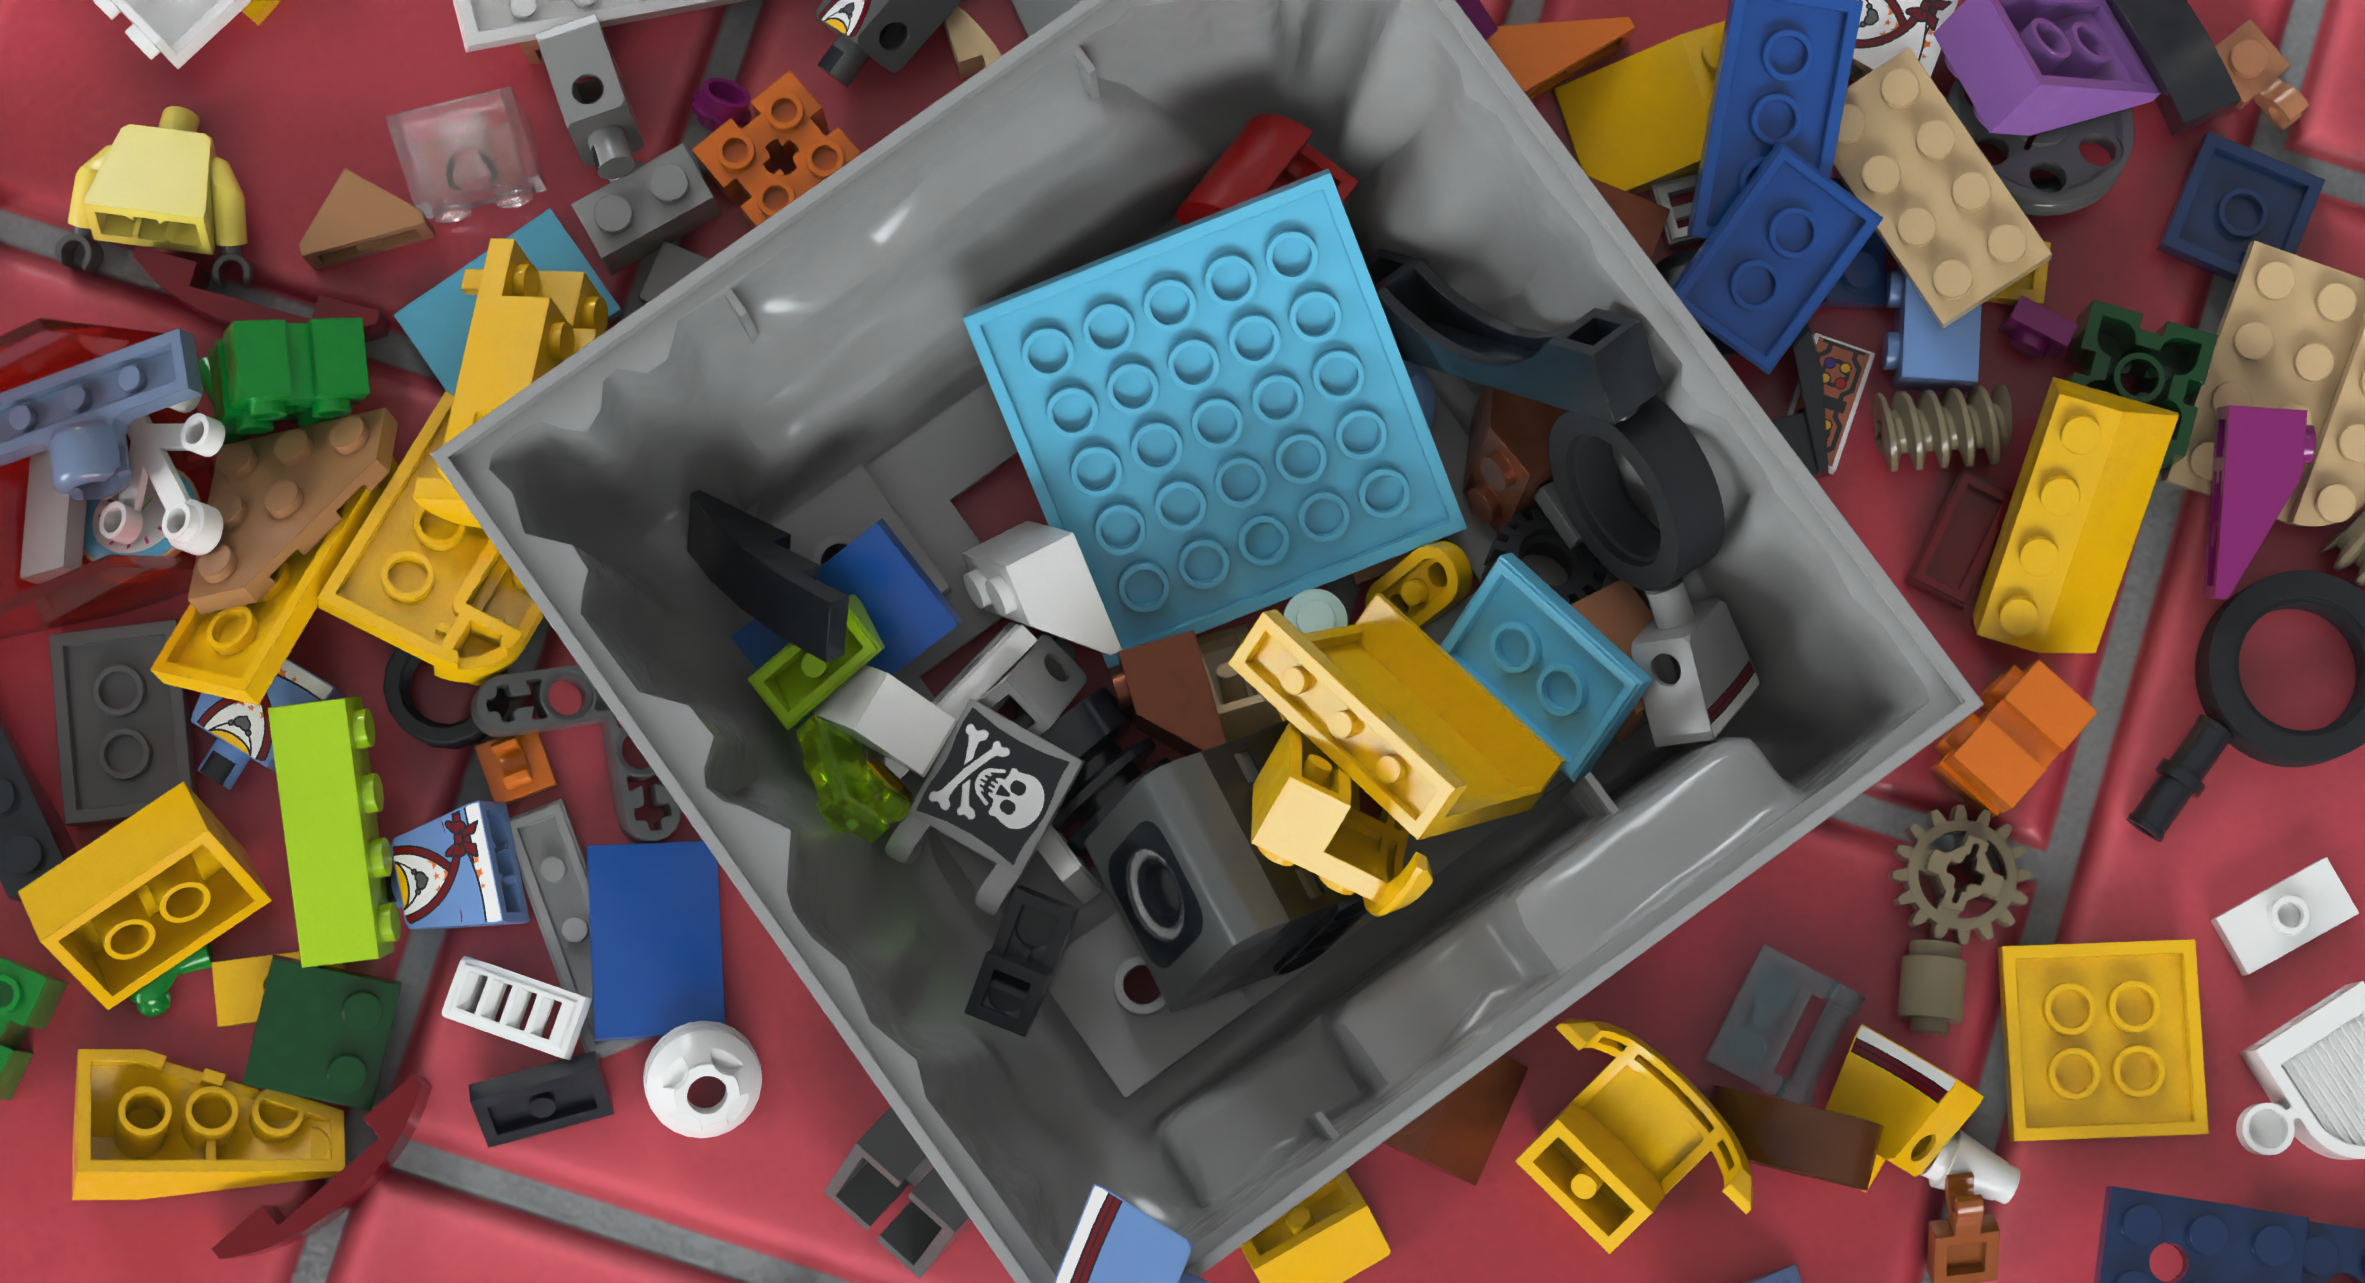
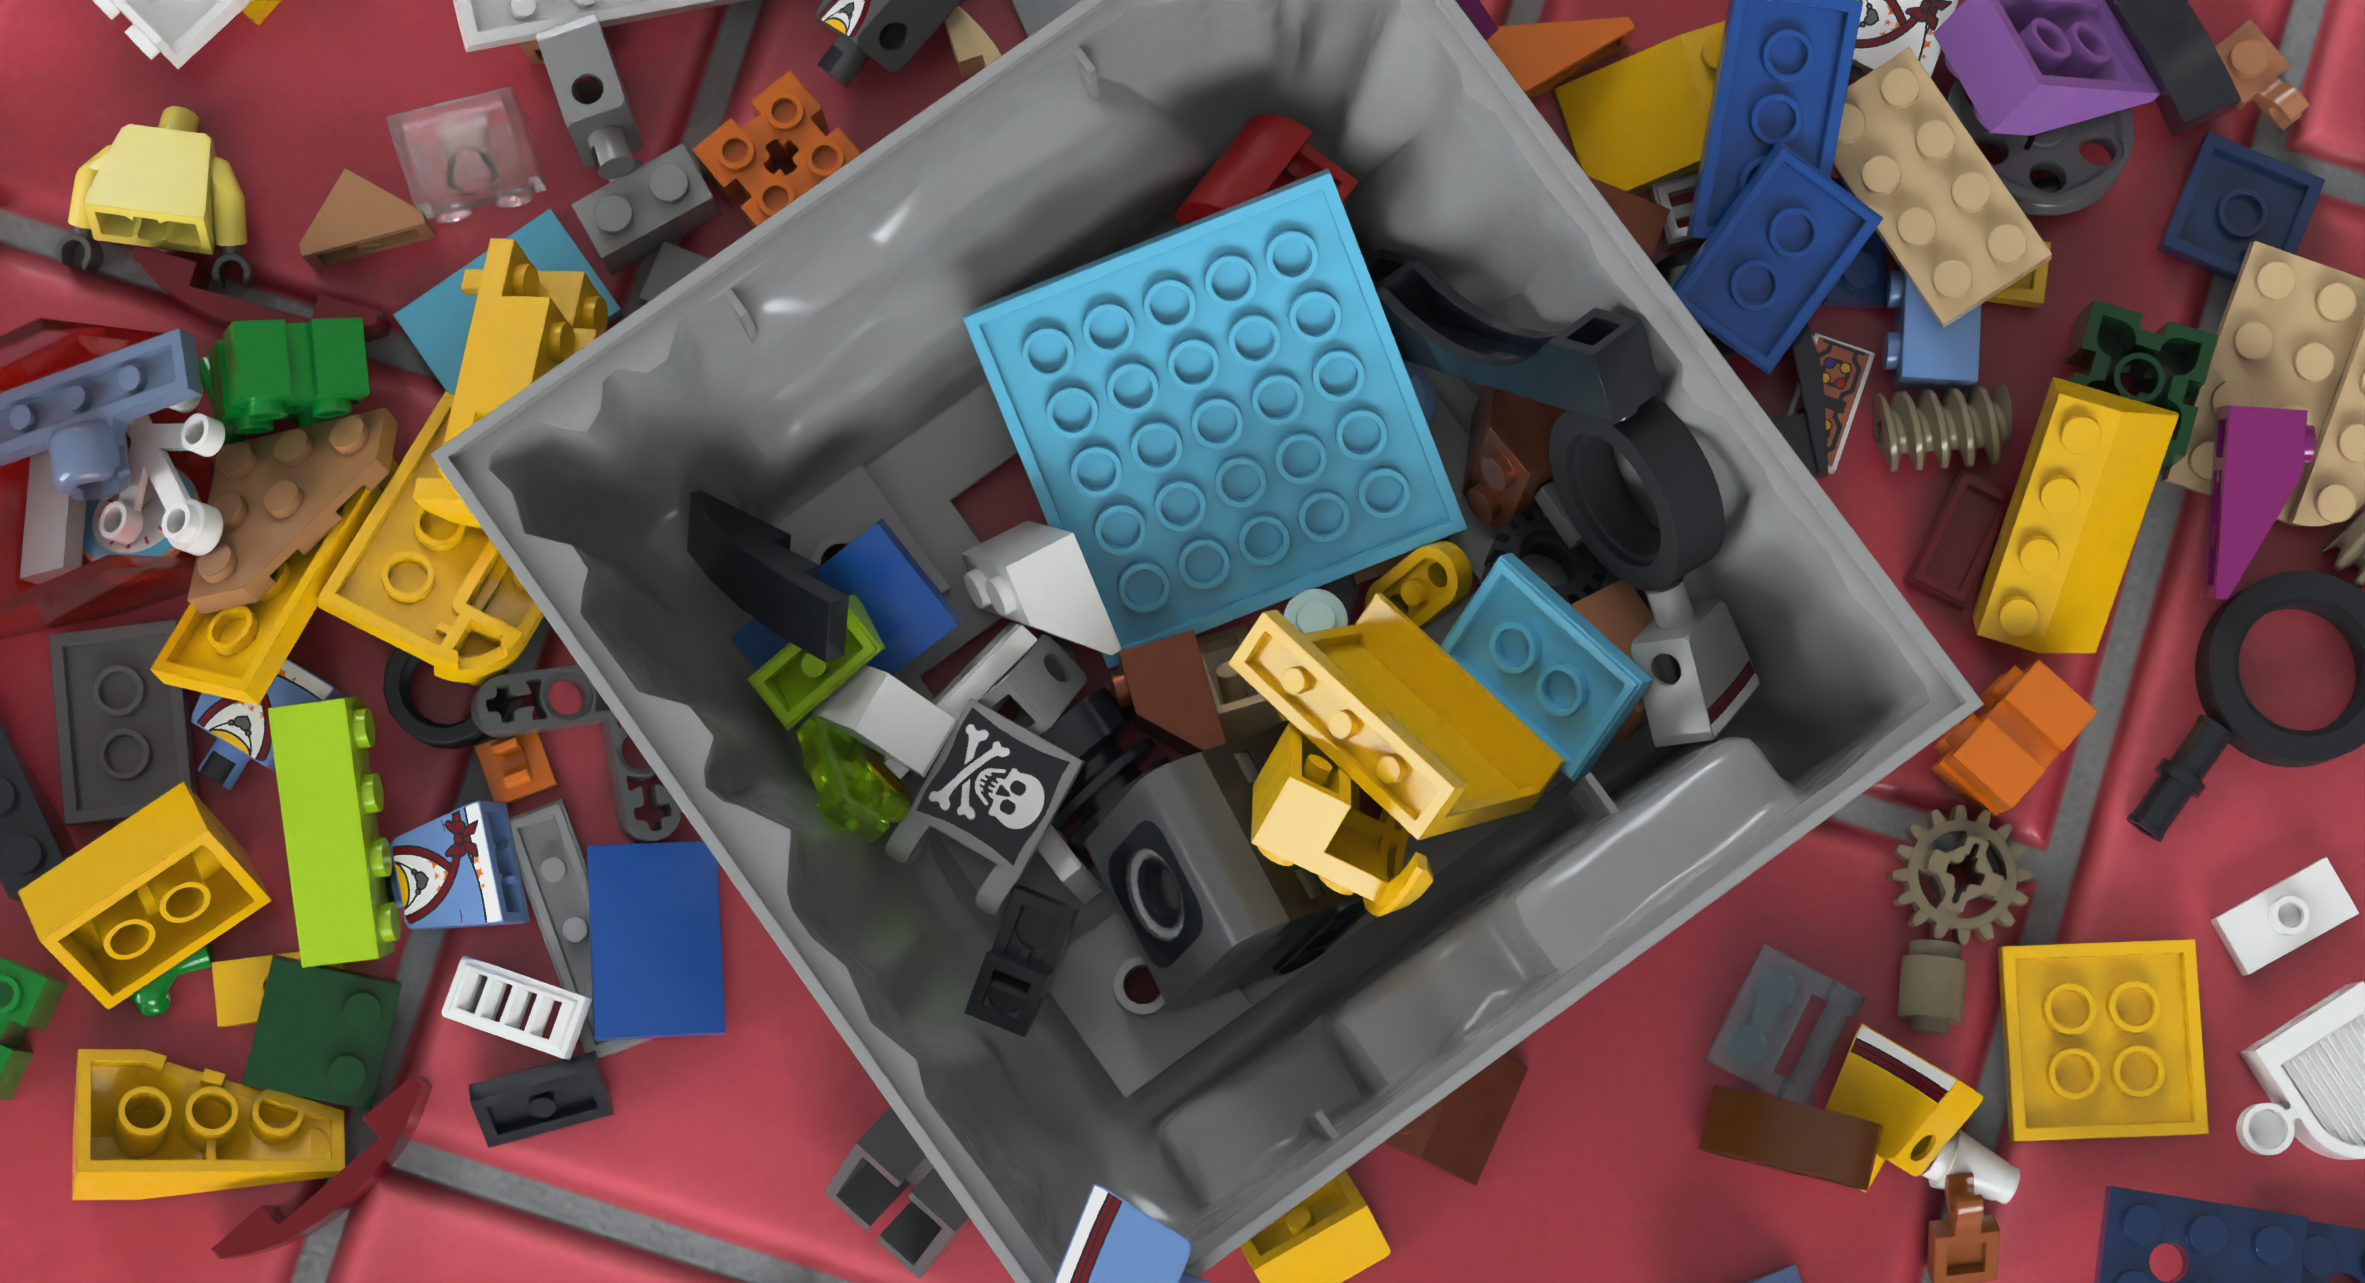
(696, 1052): white piece -> none
(719, 102): magenta plate -> none
(1630, 1138): yellow piece -> none
(2036, 329): magenta plate -> none

